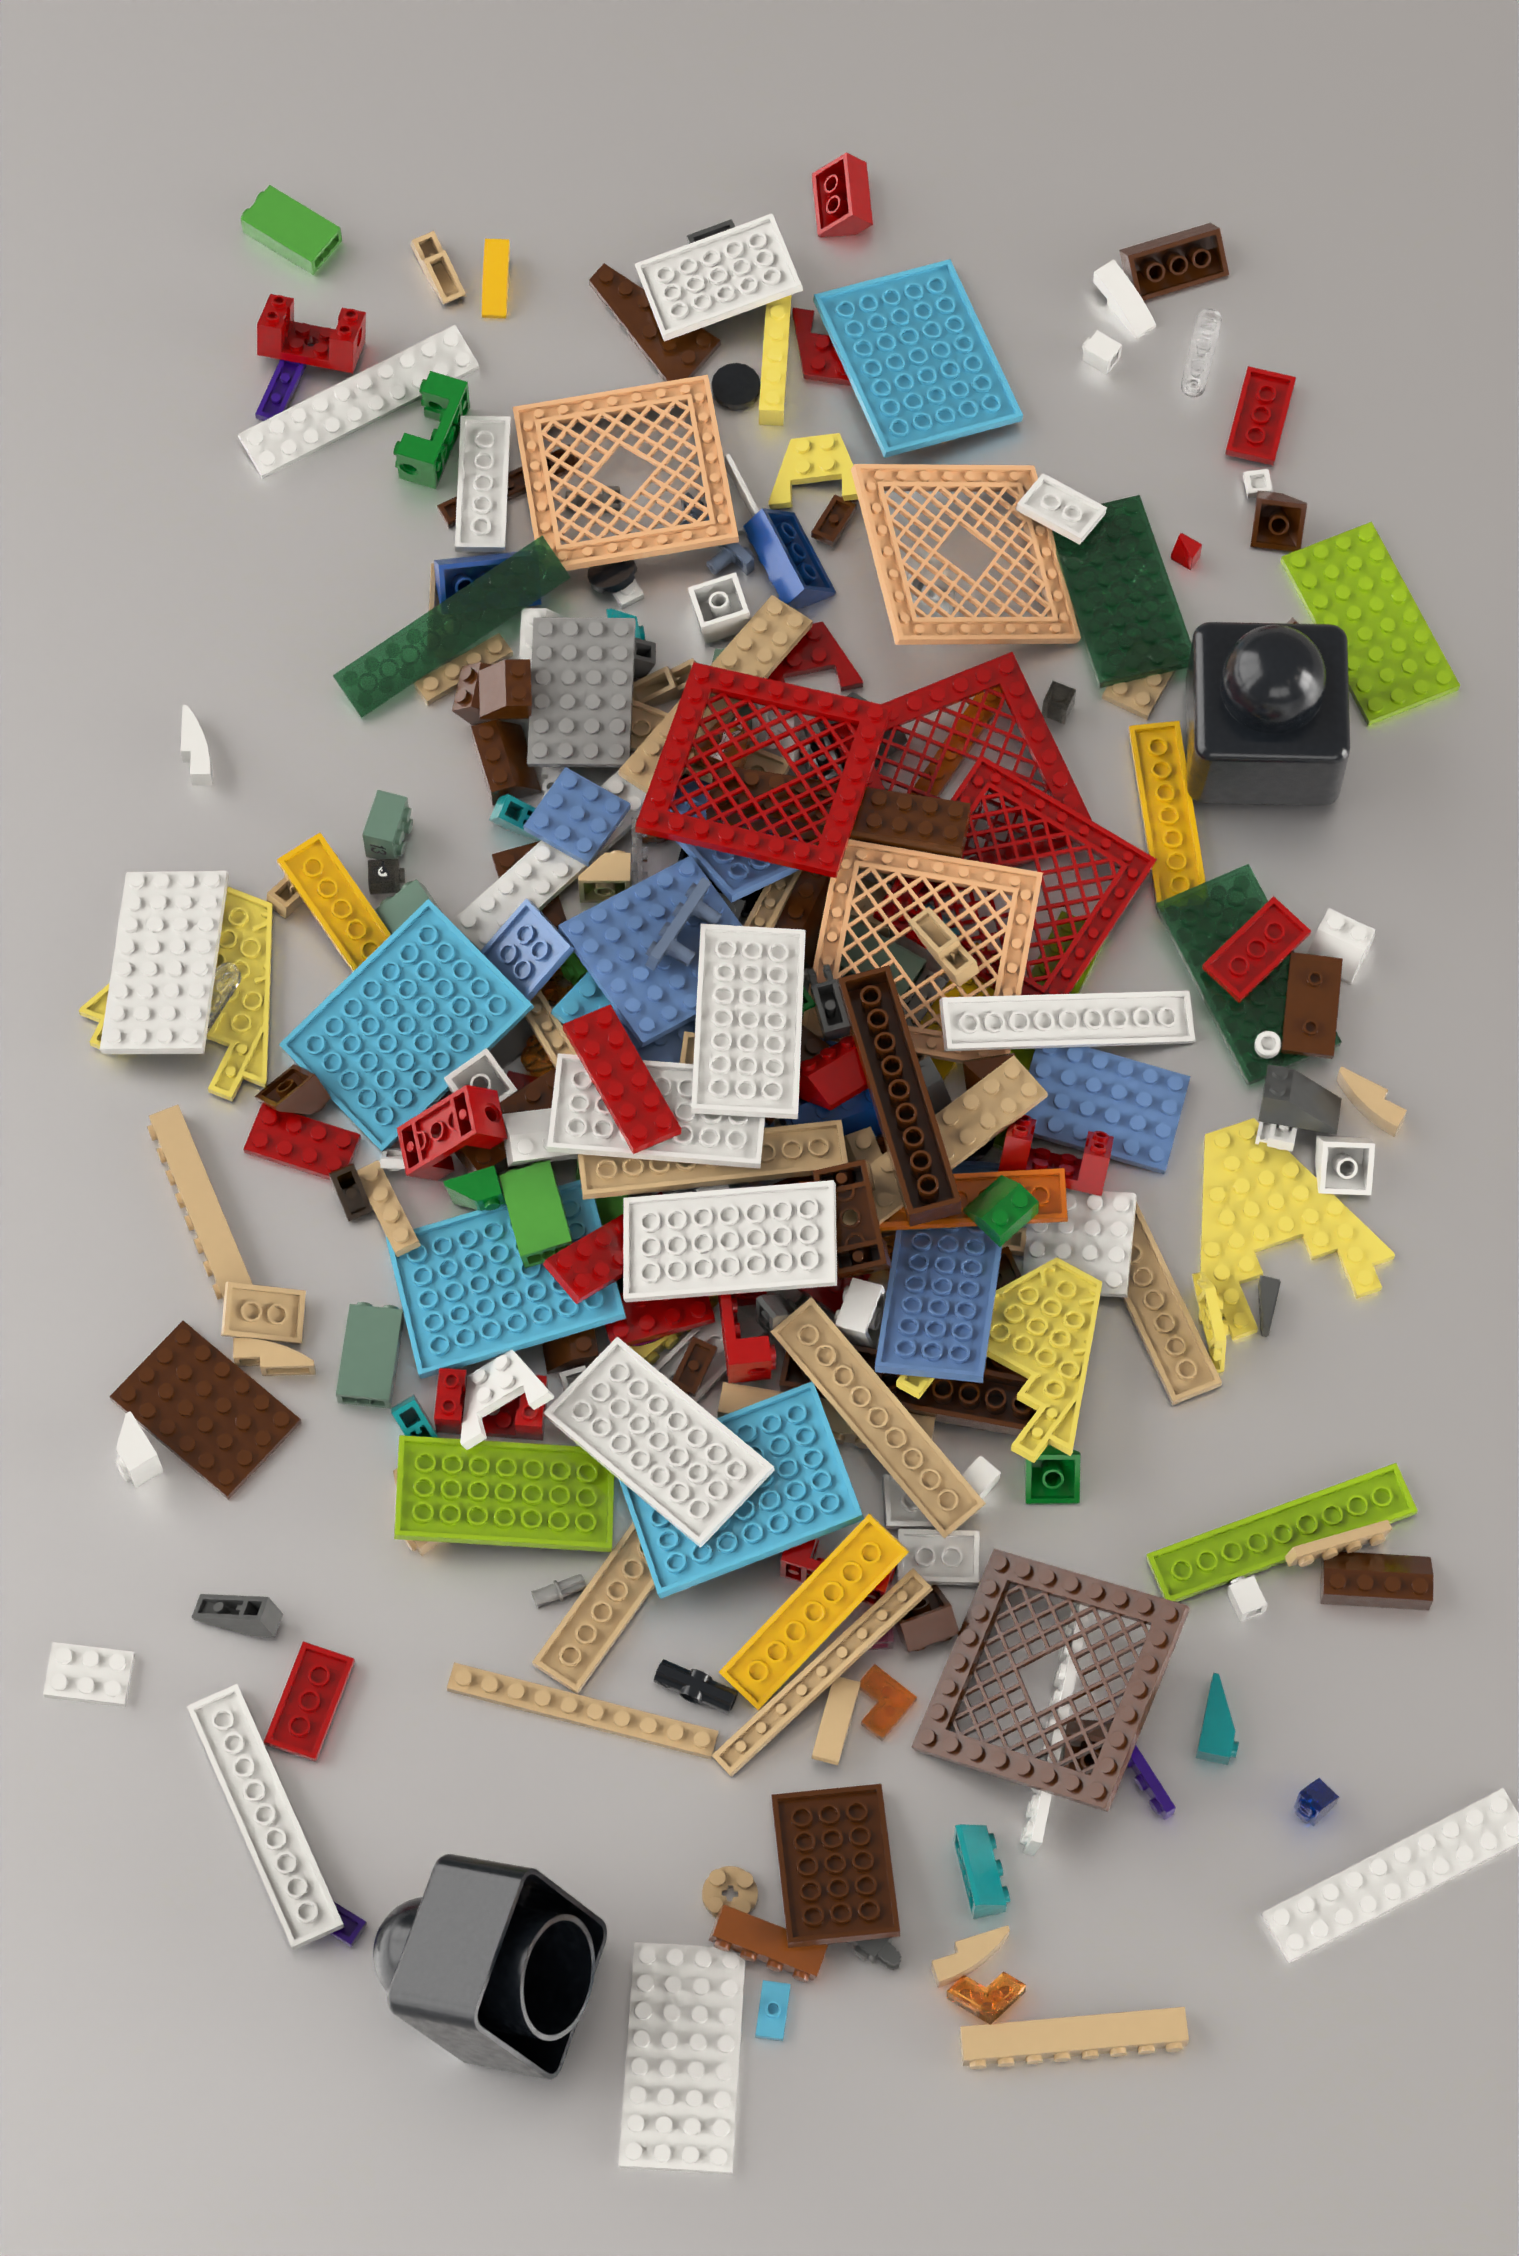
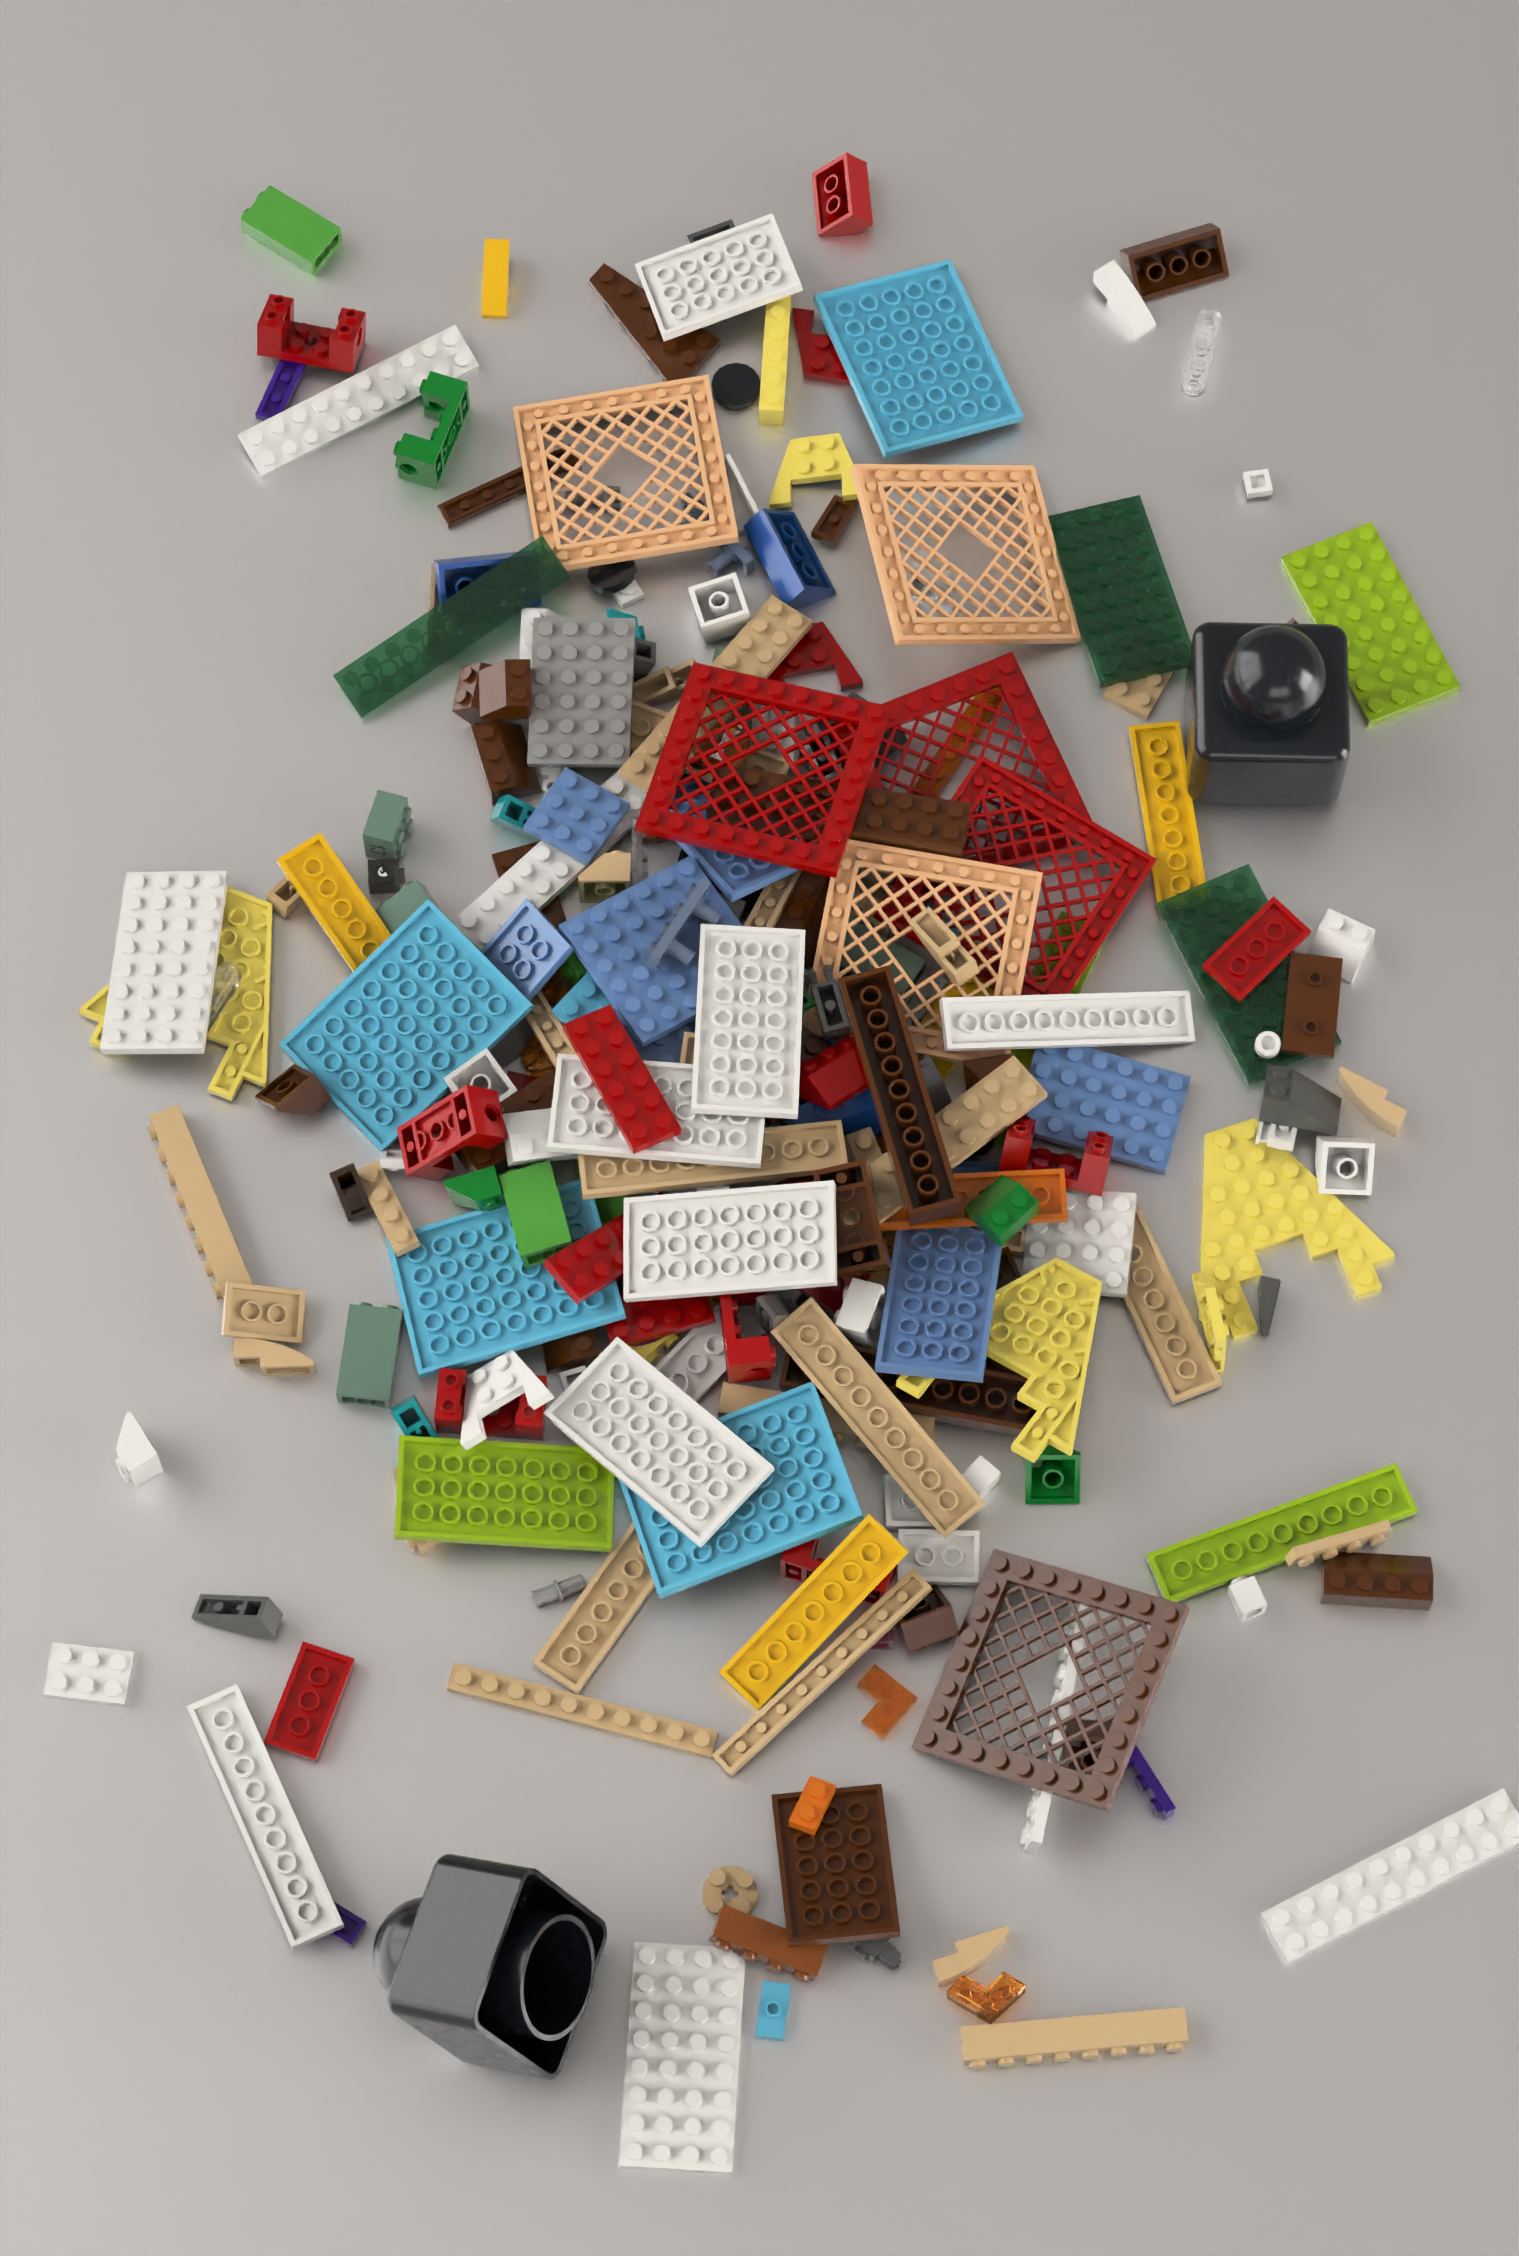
(195, 749): white slope -> none
(205, 1409): reddish brown plate -> none
(300, 1142): red plate -> none
(437, 267): tan slope -> none
(446, 678): tan plate -> none
(482, 484): white plate -> none
(694, 1366): reddish brown plate -> none
(695, 1686): black piece -> none
(812, 1805): none -> orange plate
(836, 1720): tan slope -> none
(980, 1870): teal slope -> none
(1058, 702): clear smoke brick -> none
(1061, 508): white plate -> none
(1101, 352): white brick -> none
(1186, 551): red slope -> none
(1217, 1730): teal slope -> none
(1260, 416): red plate -> none
(1278, 521): reddish brown slope -> none
(1315, 1802): clear blue slope -> none

